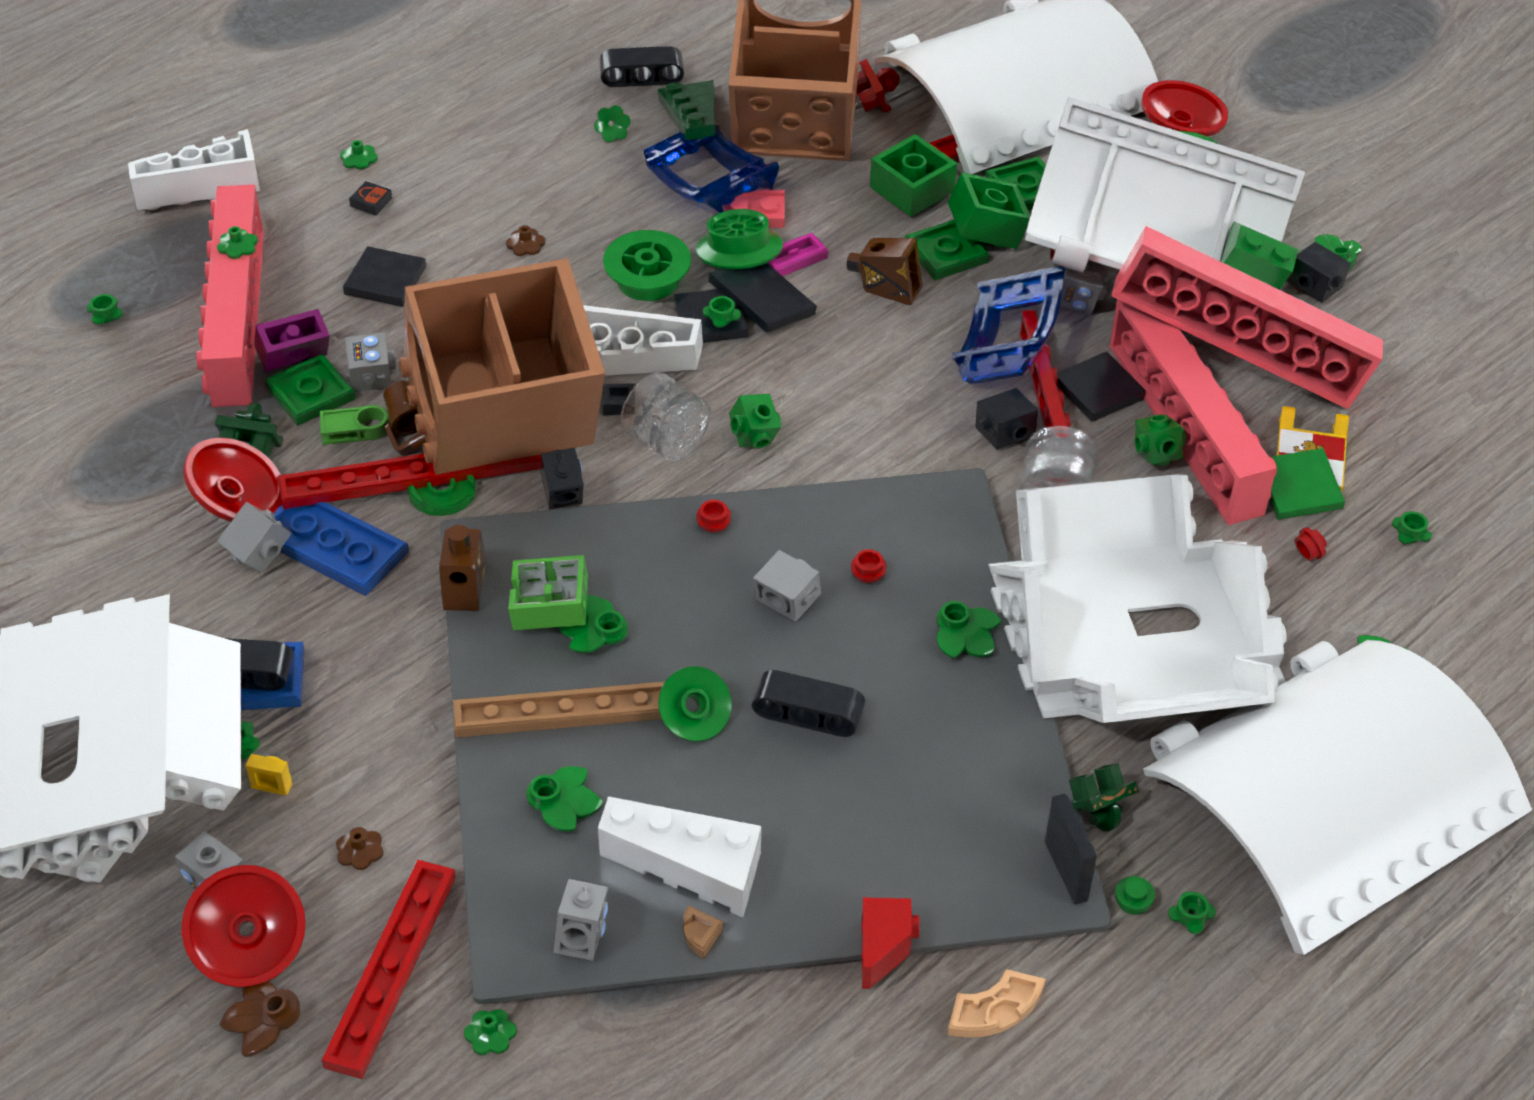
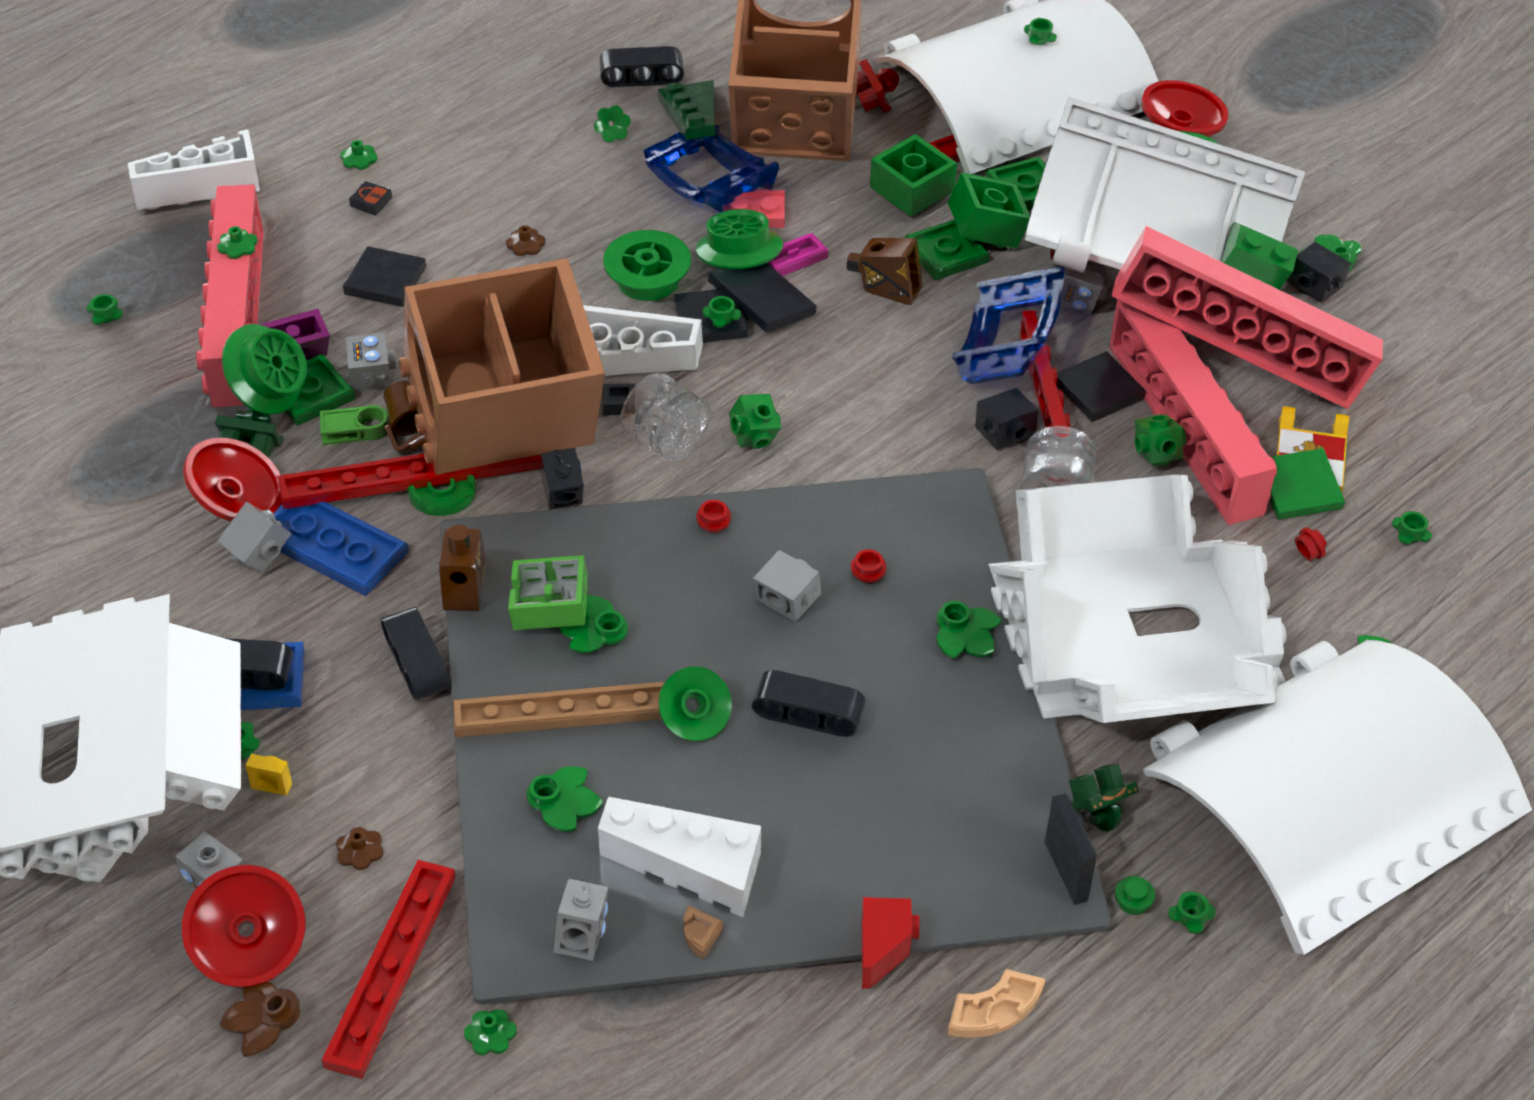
(264, 368): none -> green piece
(415, 653): none -> black beam
(1040, 31): none -> green plate

